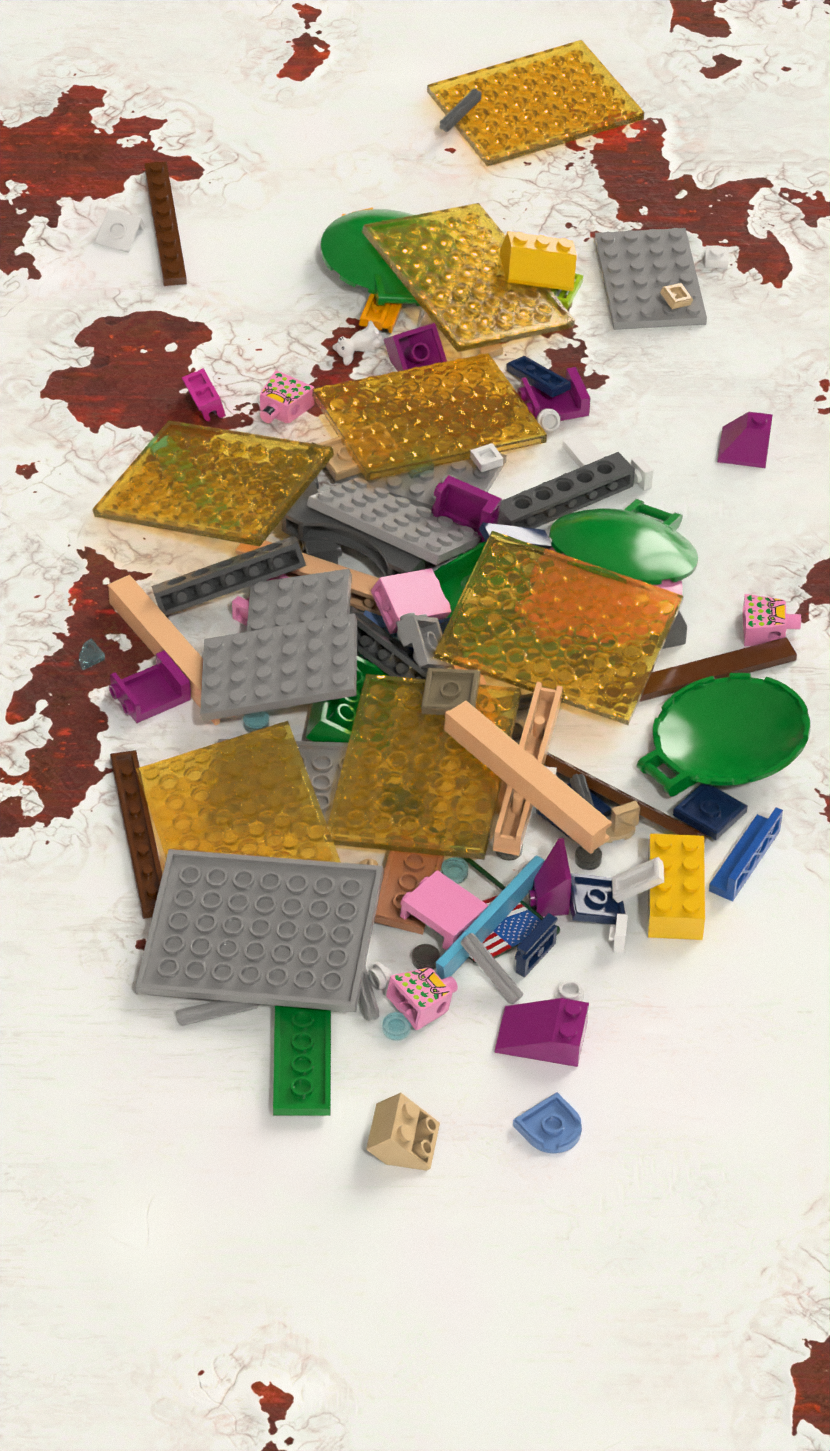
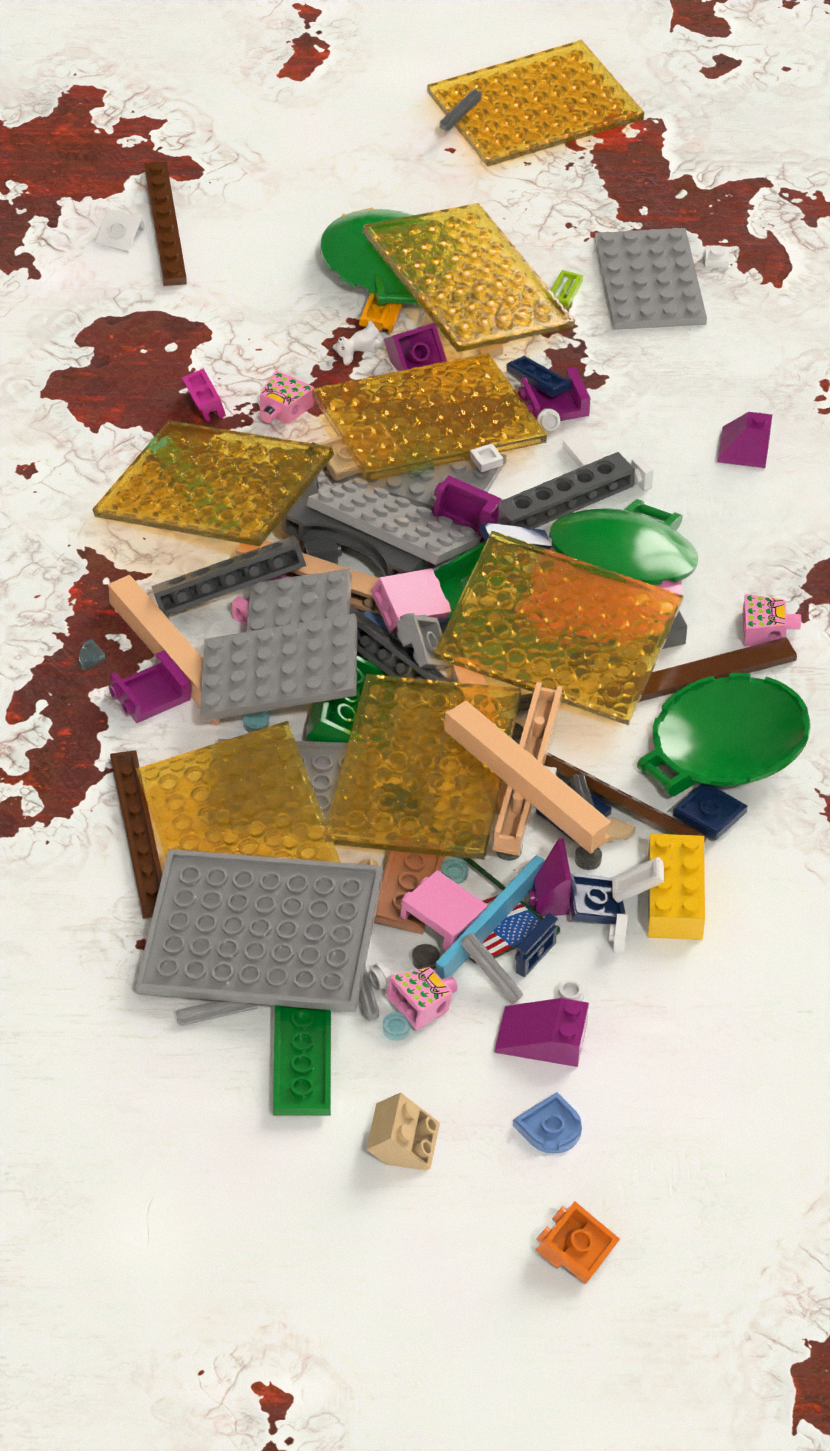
(449, 689): dark tan tile -> none
(539, 260): yellow slope -> none
(576, 1242): none -> orange plate
(625, 816): tan tile -> none
(676, 296): tan tile -> none
(746, 855): blue fence -> none

